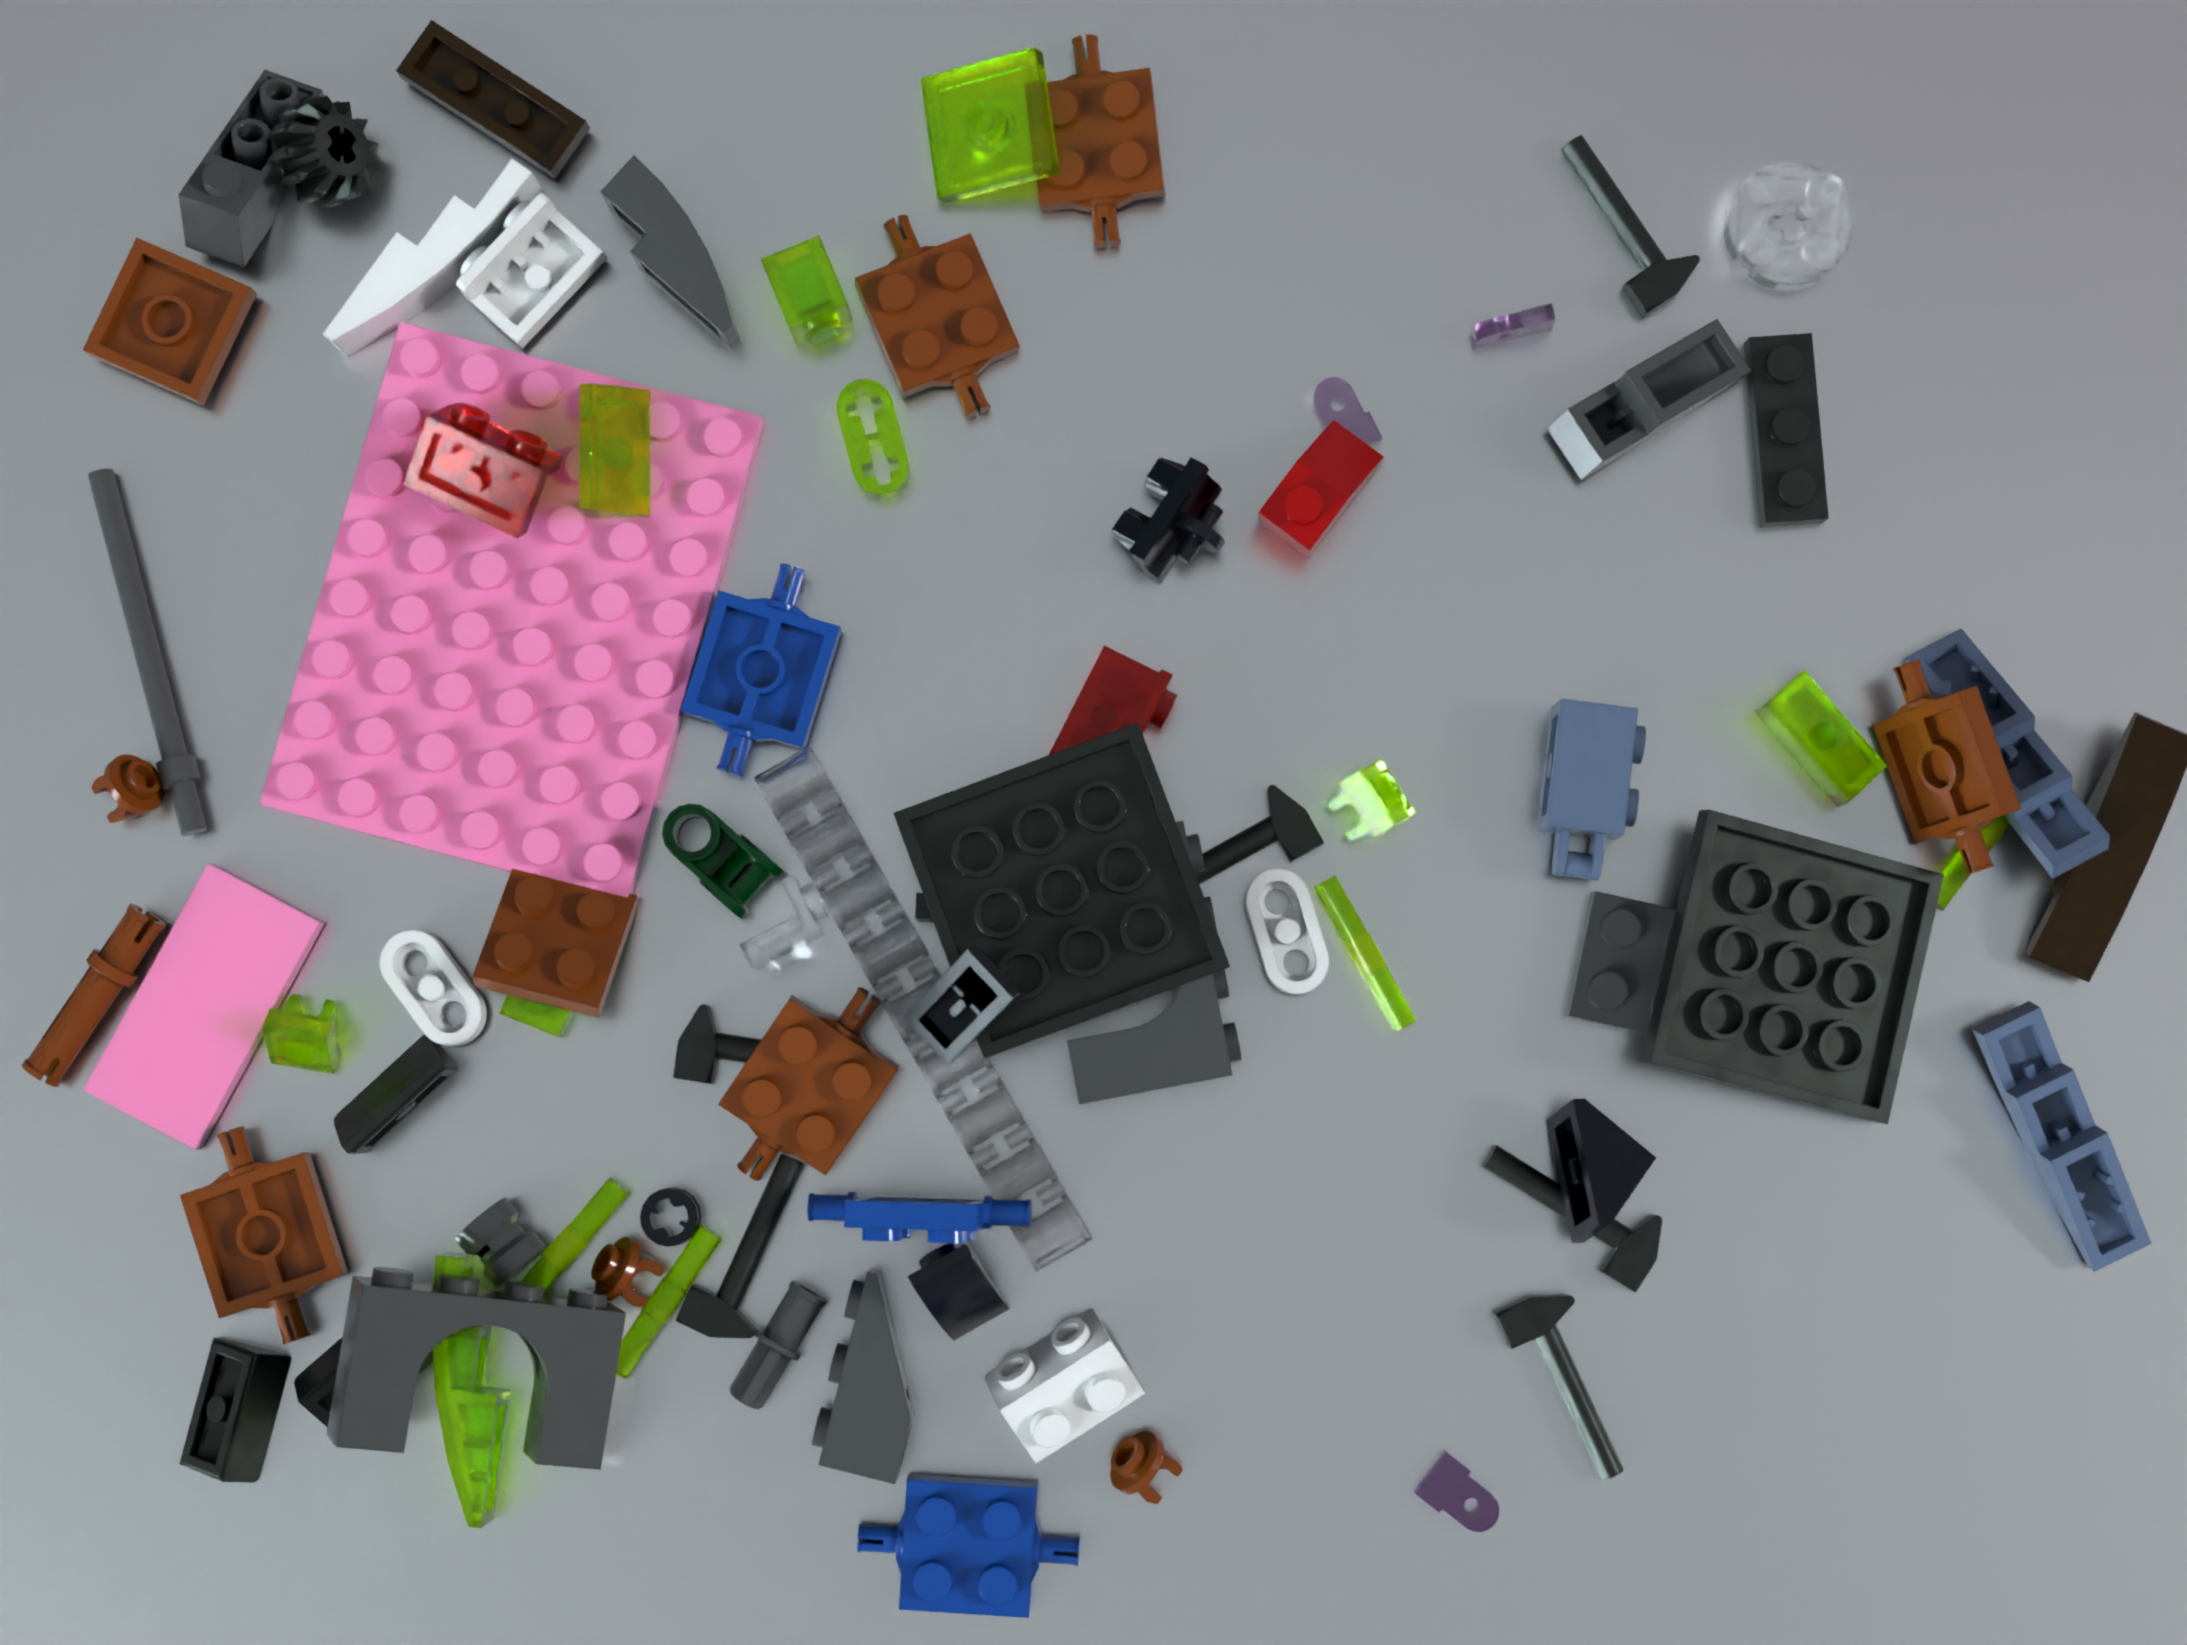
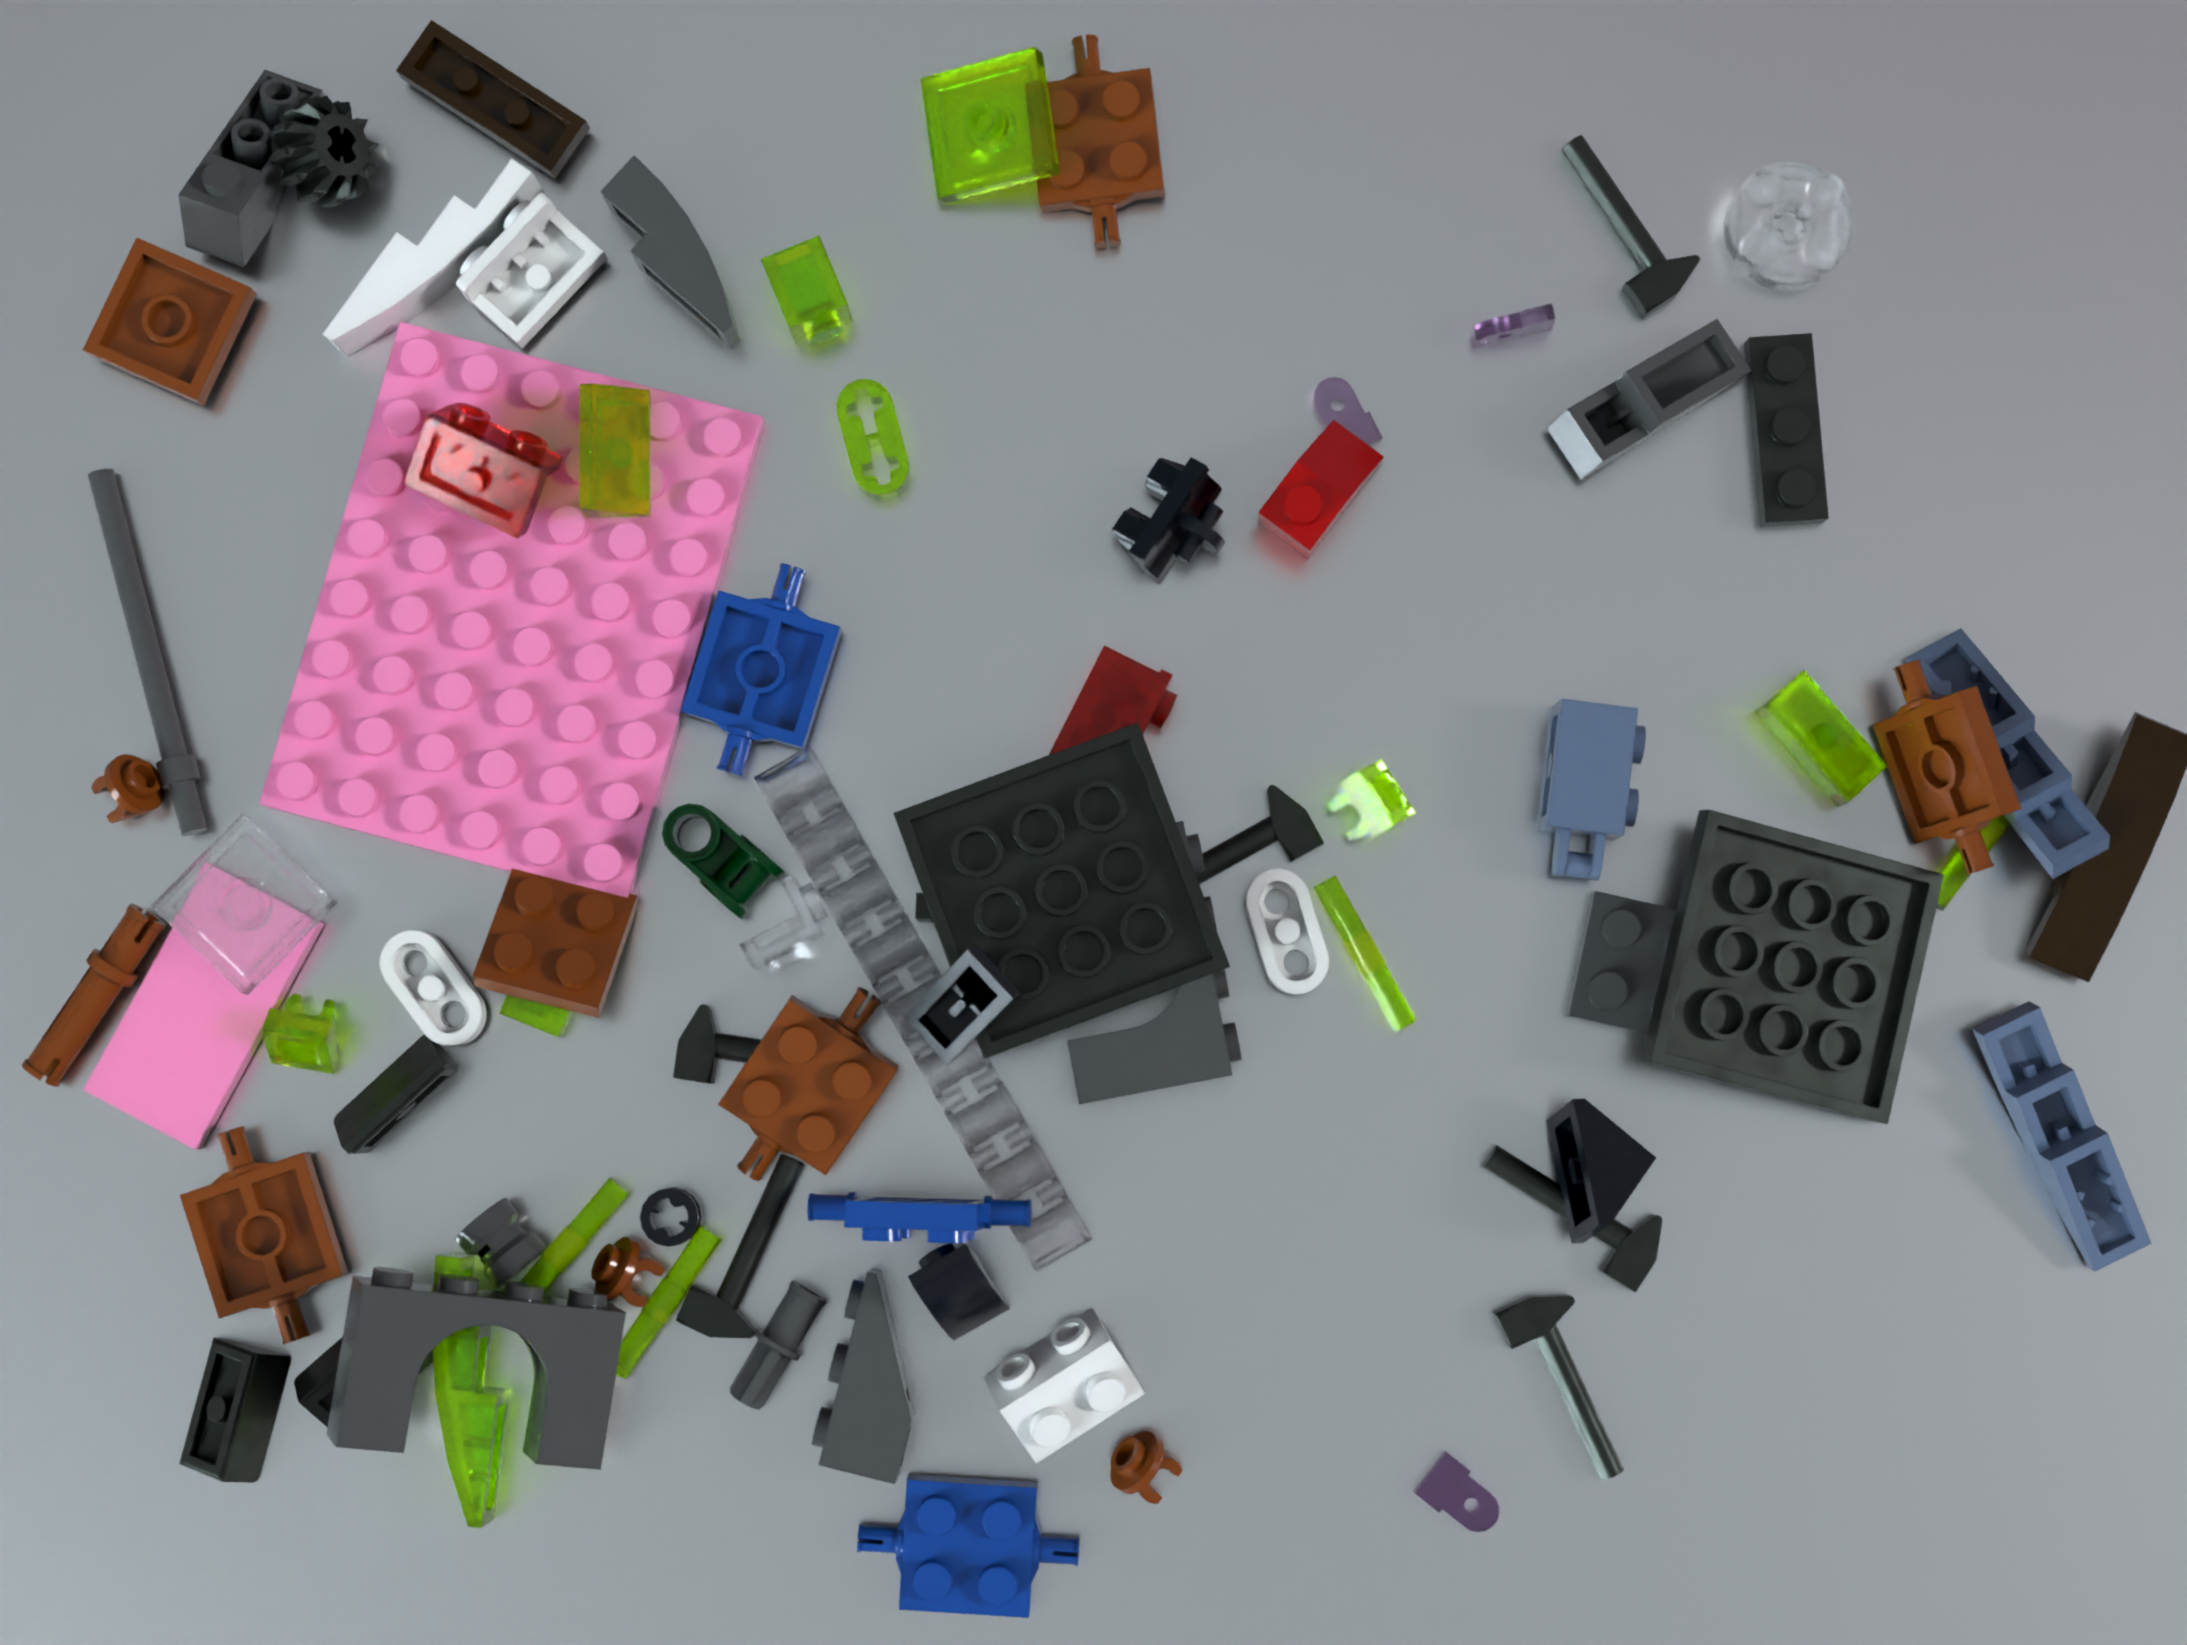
(244, 904): none -> clear tile
(937, 315): dark orange plate -> none

